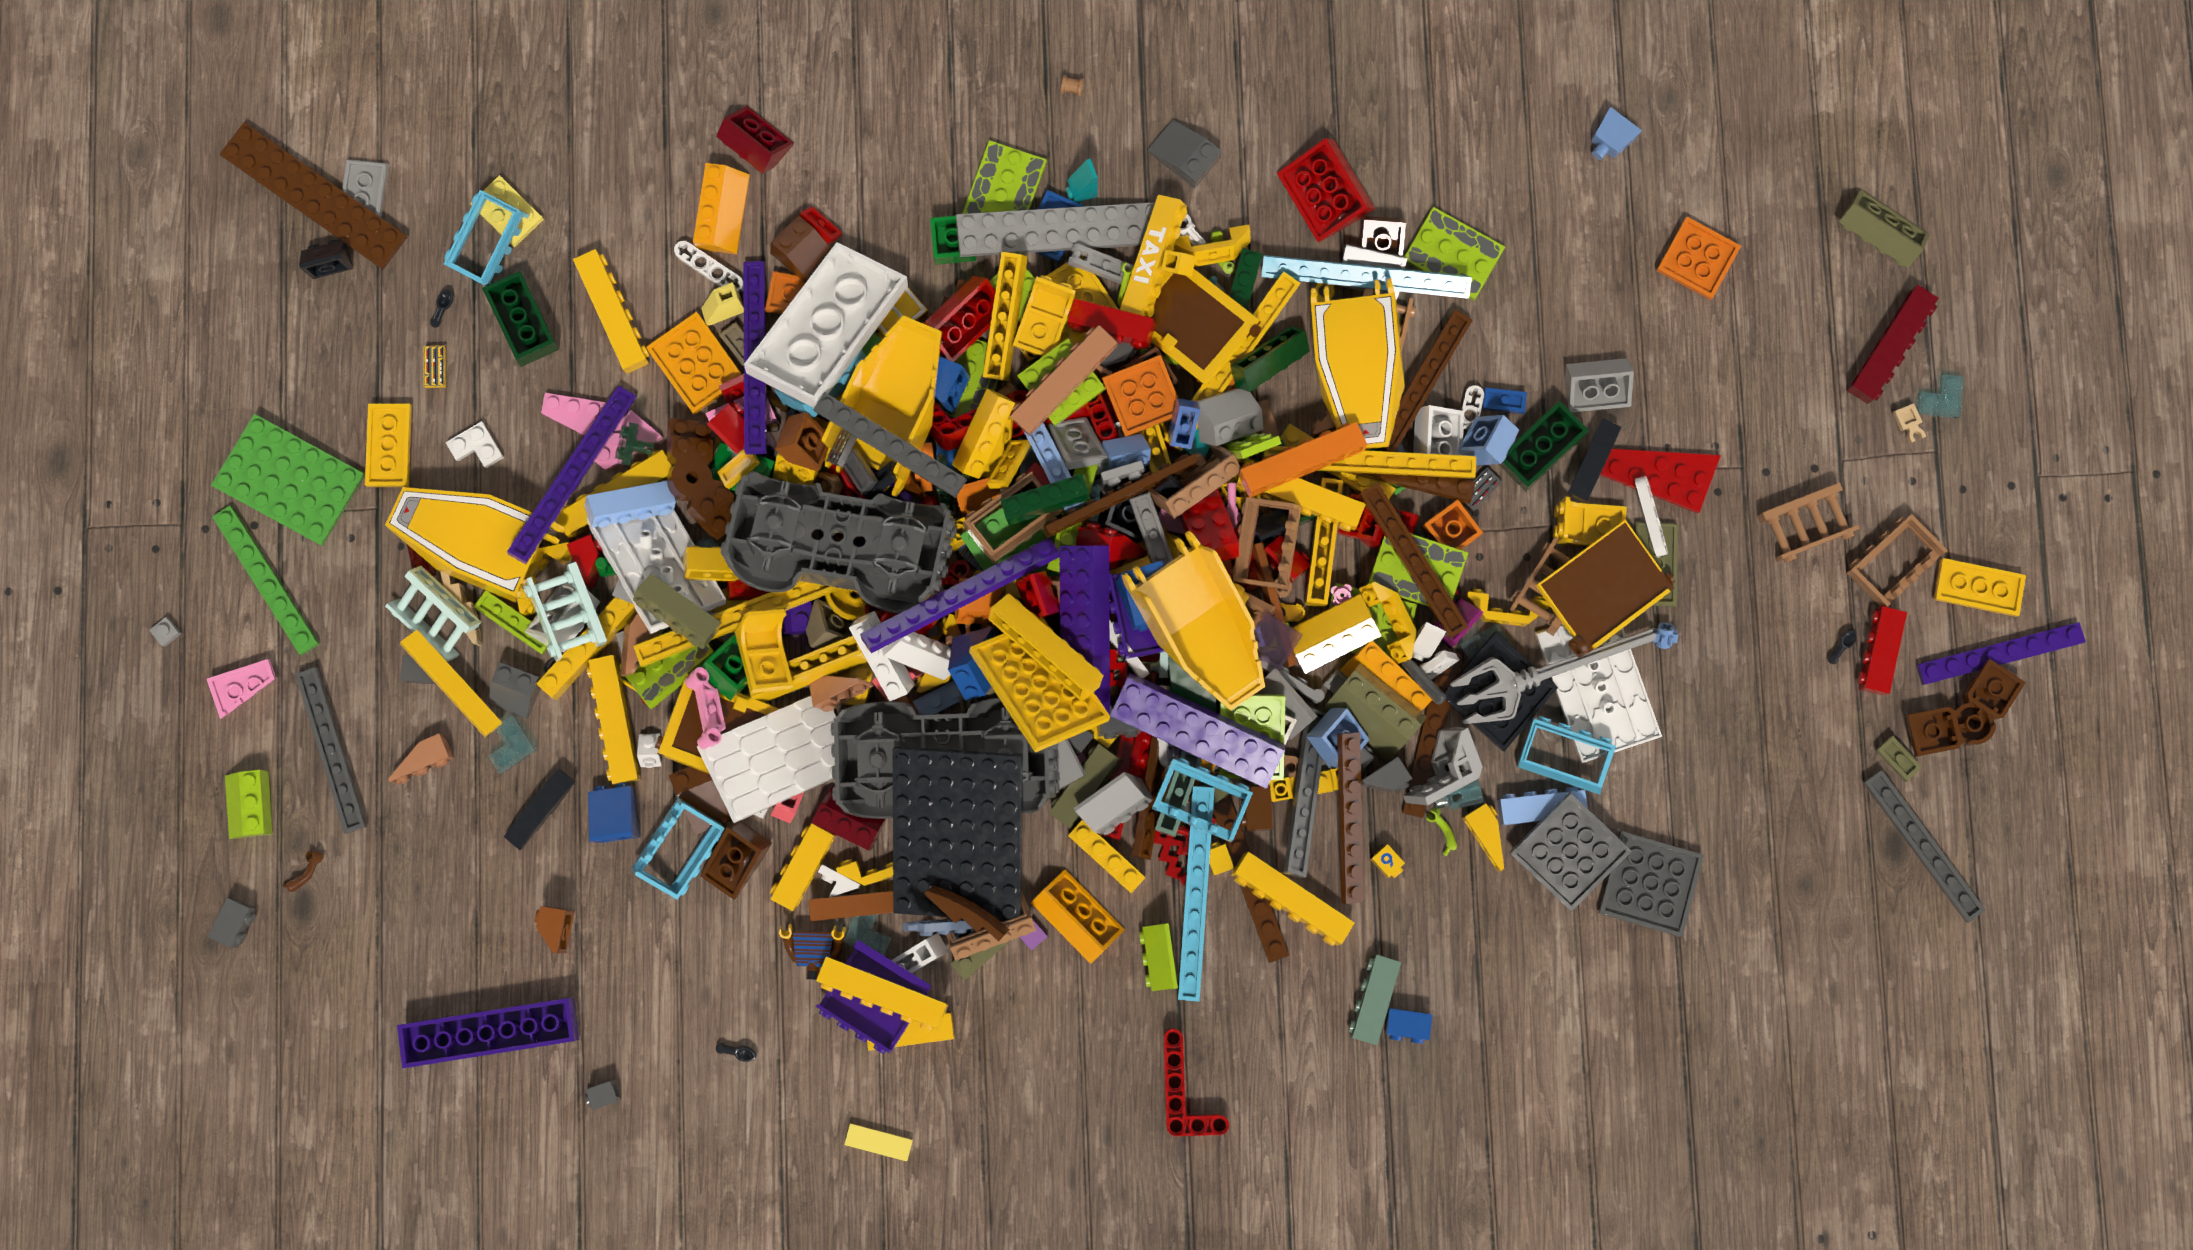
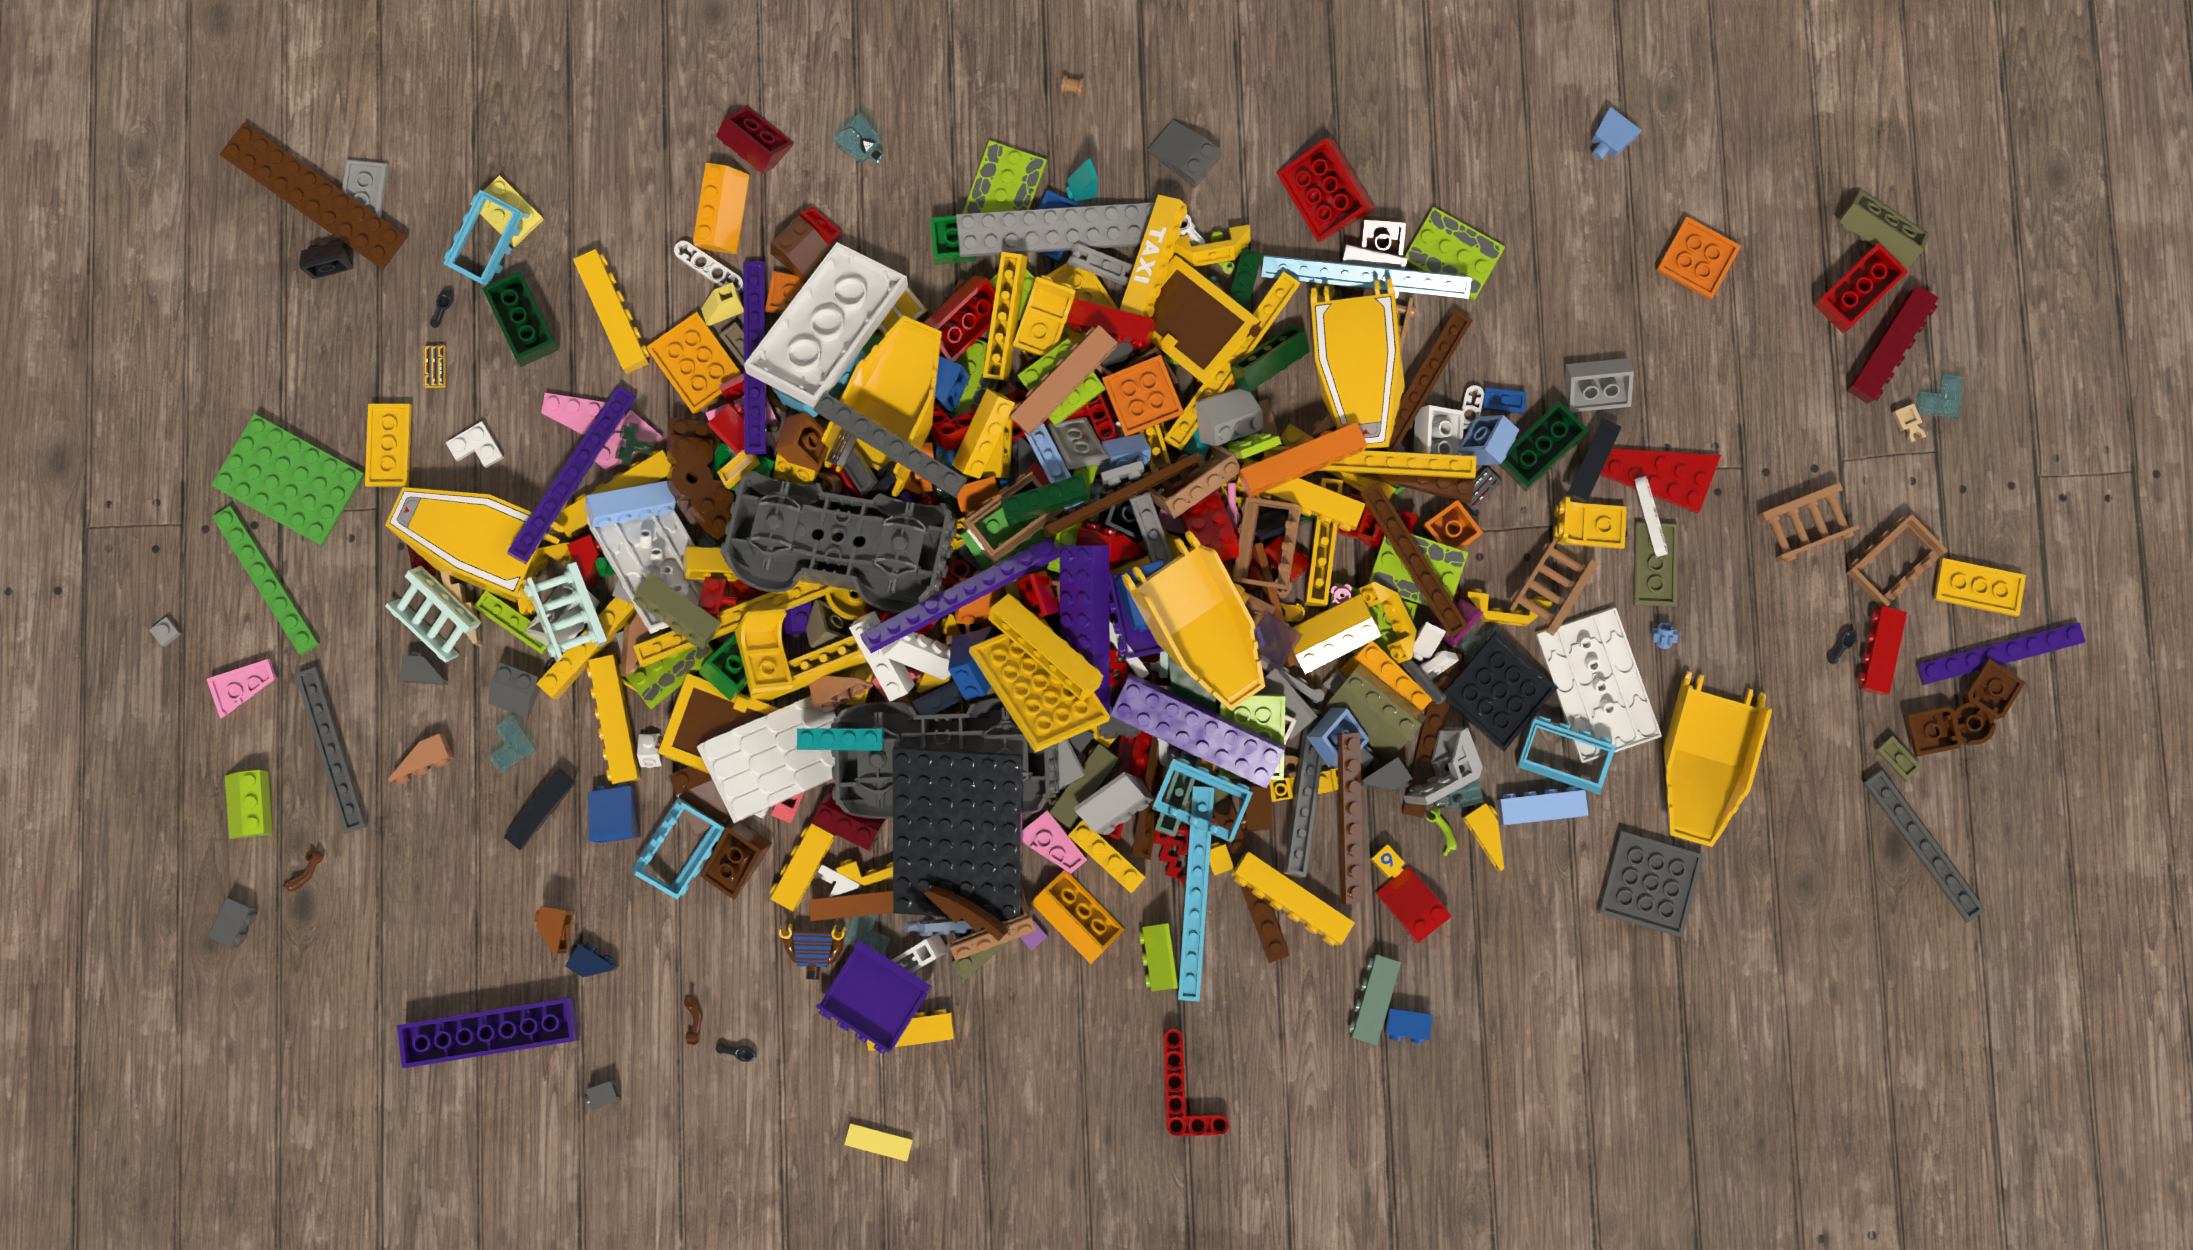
(451, 683): yellow tile -> none
(588, 962): none -> dark blue slope
(693, 1007): none -> reddish brown piece
(709, 708): bright pink plate -> none
(713, 596): none -> red plate
(840, 739): none -> teal plate
(860, 140): none -> clear light blue torso
(882, 993): yellow brick -> none
(1008, 464): yellow tile -> none
(1052, 842): none -> bright pink wing
(1125, 280): lime piece -> none
(1168, 486): black plate -> none
(1178, 263): yellow brick -> none
(1184, 423): blue brick -> none
(1413, 905): none -> red slope
(1511, 684): light grey piece -> none
(1570, 851): dark grey plate -> none
(1605, 588): reddish brown door -> none
(1710, 759): none -> yellow windscreen
(1860, 288): none -> red brick

